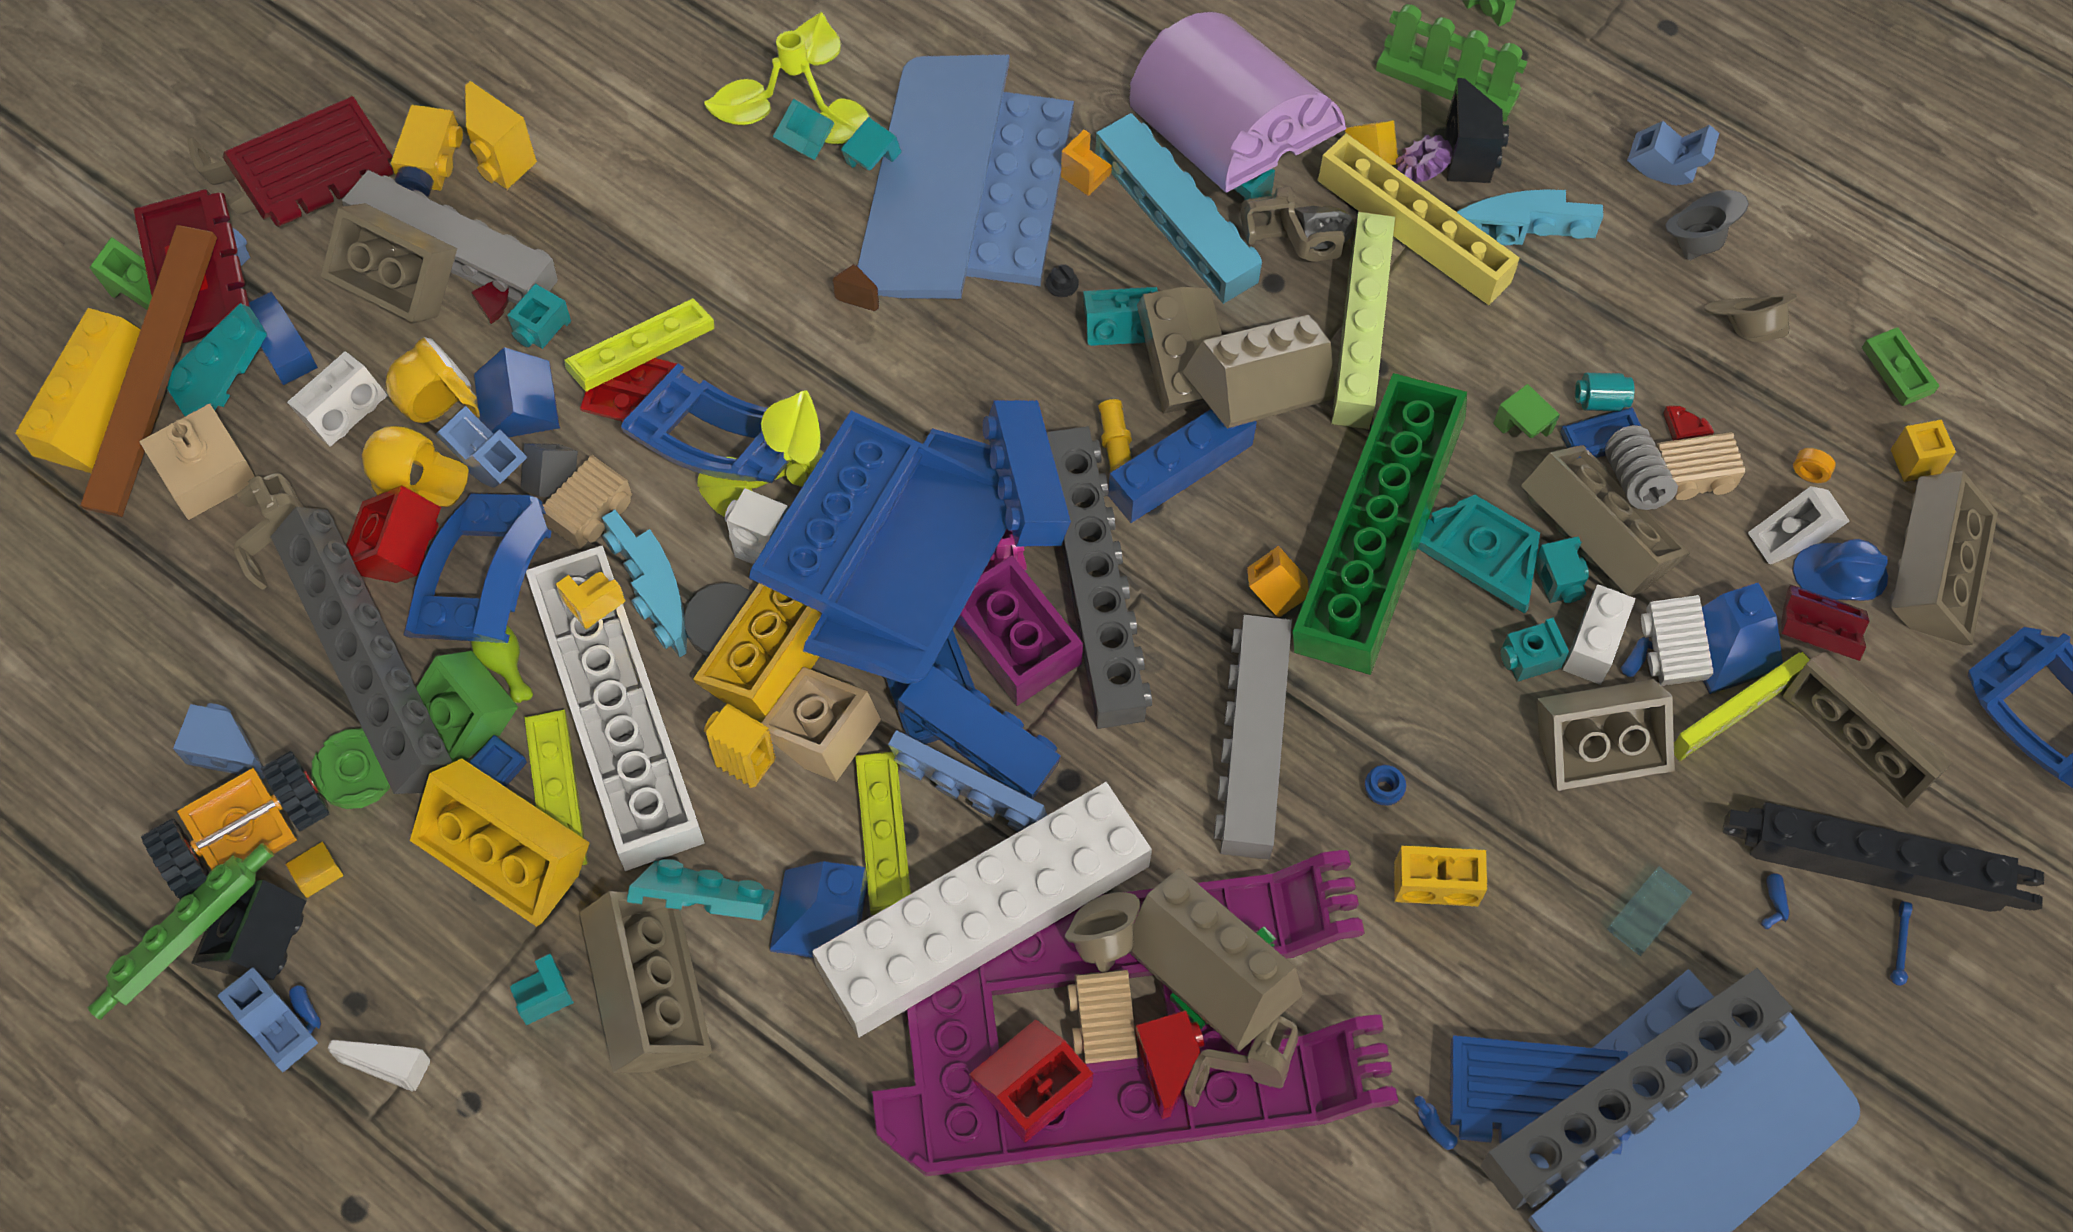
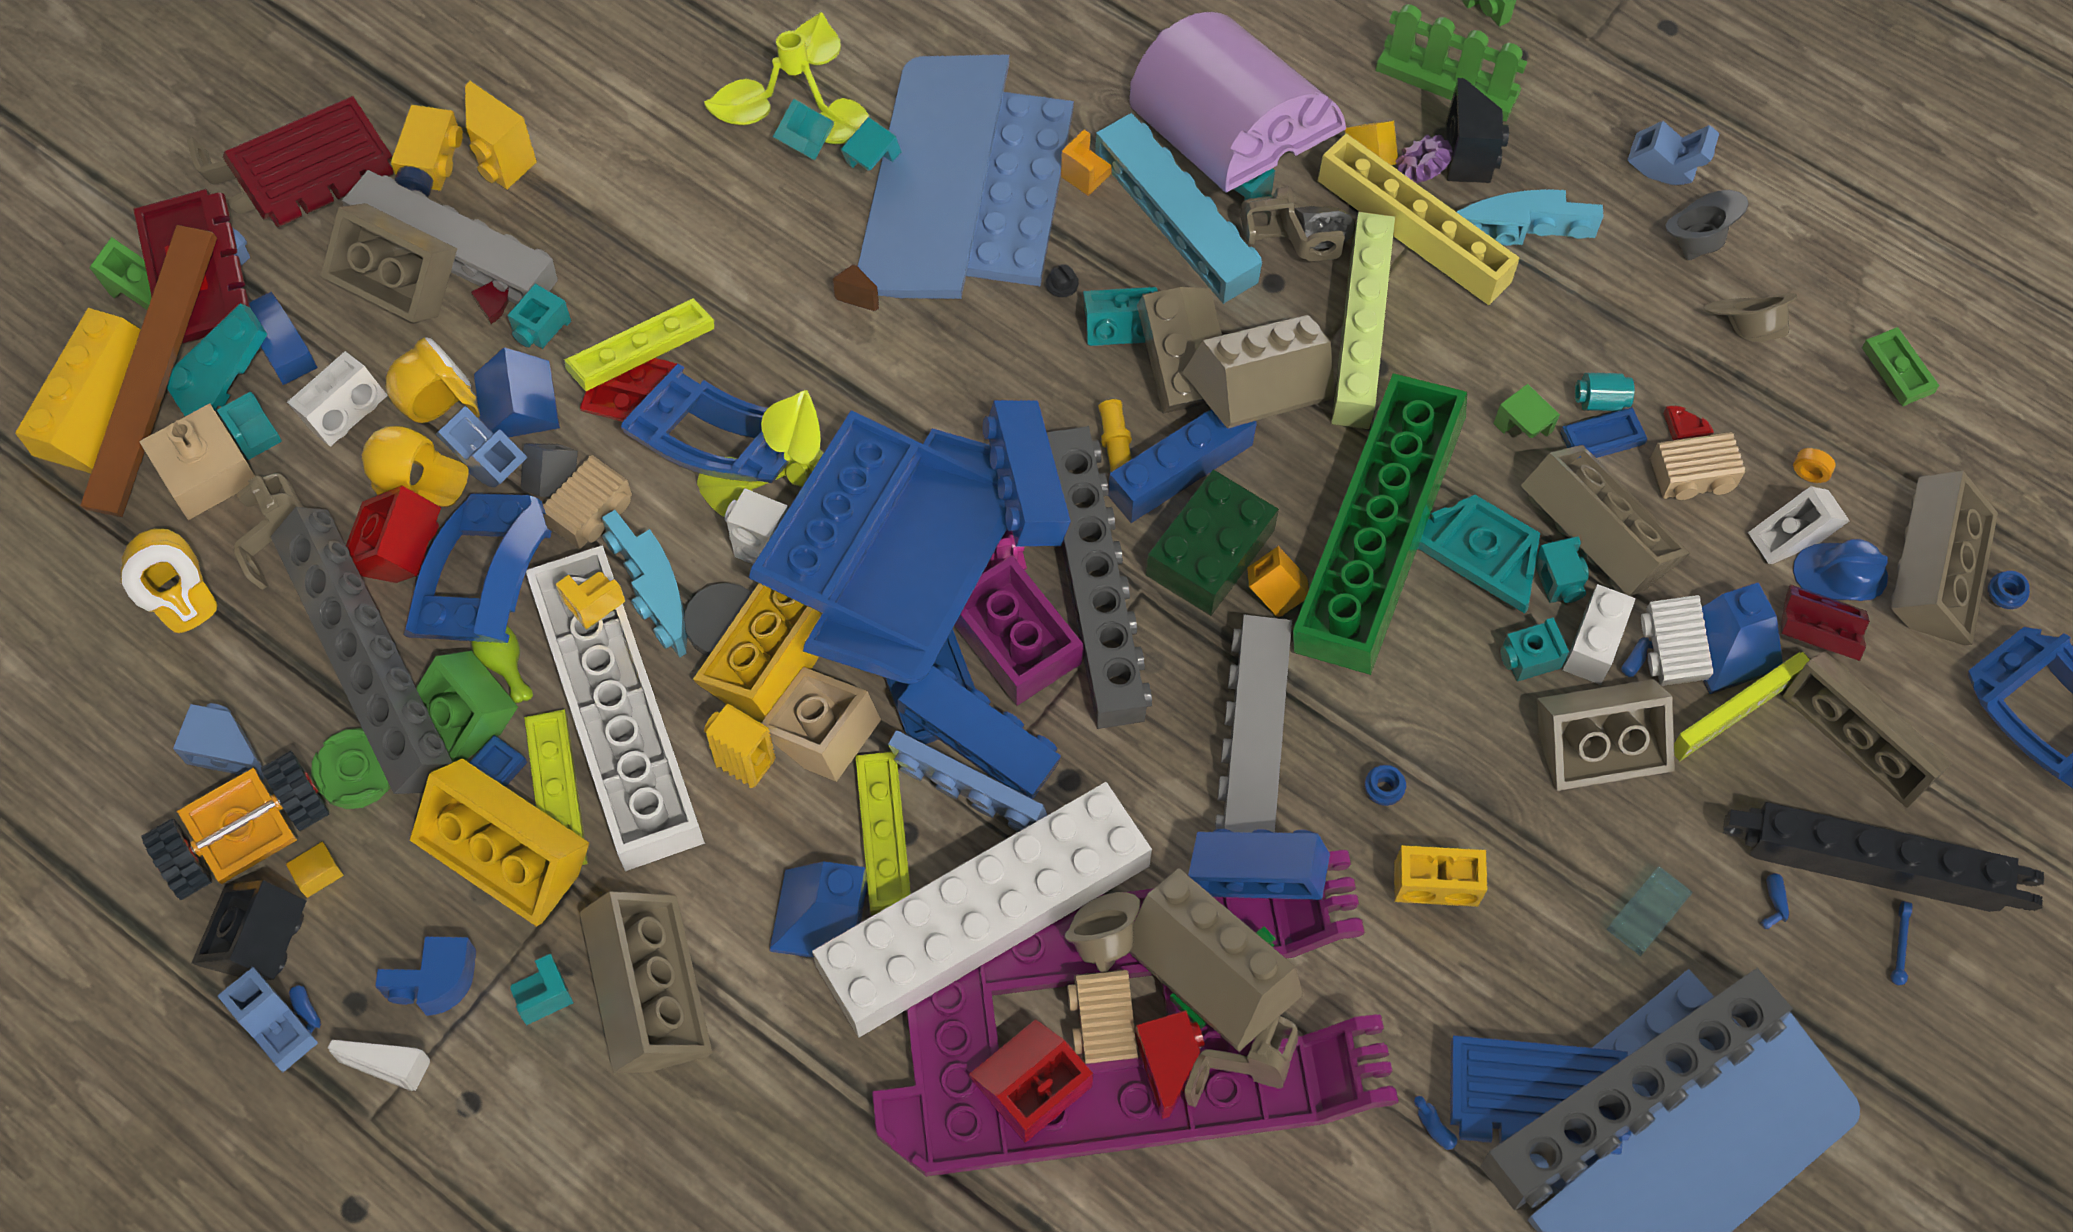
(152, 561): none -> piece
(179, 930): bright green plate -> none
(249, 425): none -> teal panel
(440, 983): none -> blue brick
(688, 887): teal wing -> none
(1211, 542): none -> dark green brick
(1260, 864): none -> blue brick
(1640, 468): light grey piece -> none
(1922, 450): yellow panel -> none
(2015, 583): none -> blue plate

